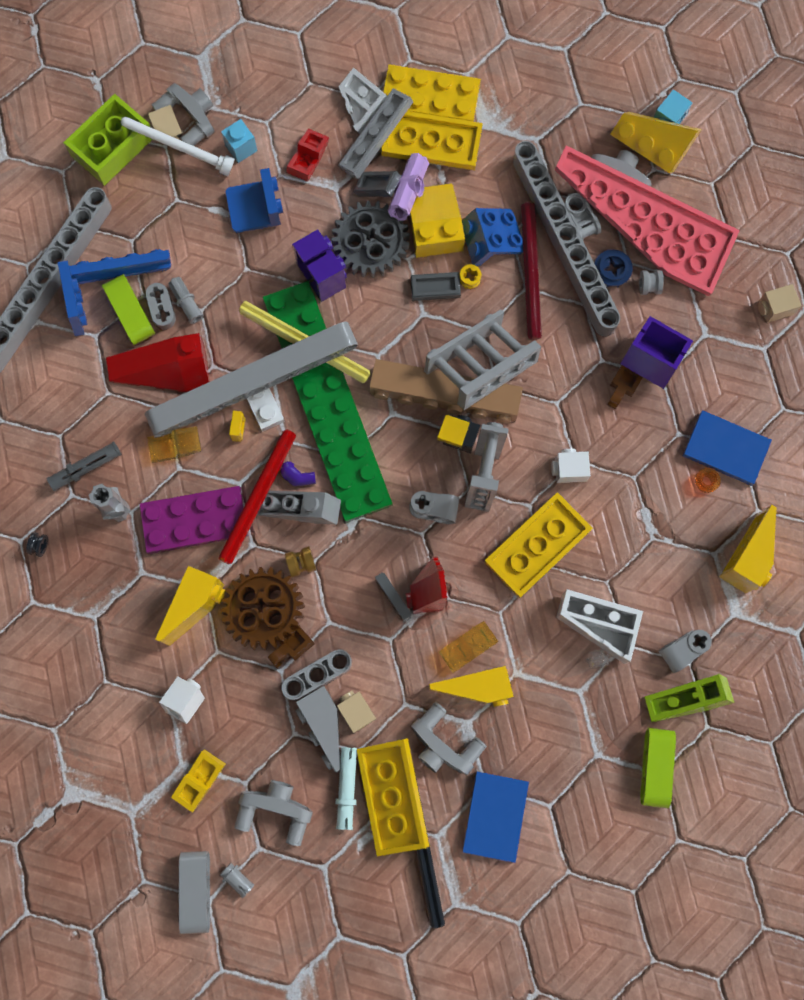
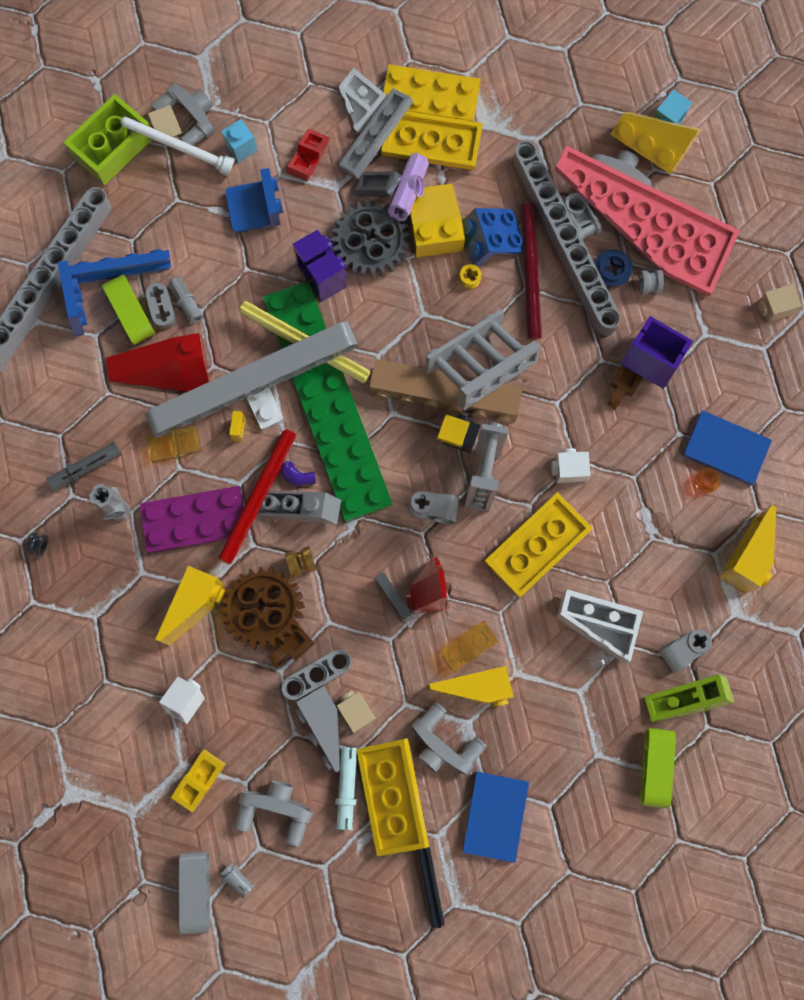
(435, 286): dark grey tile -> none

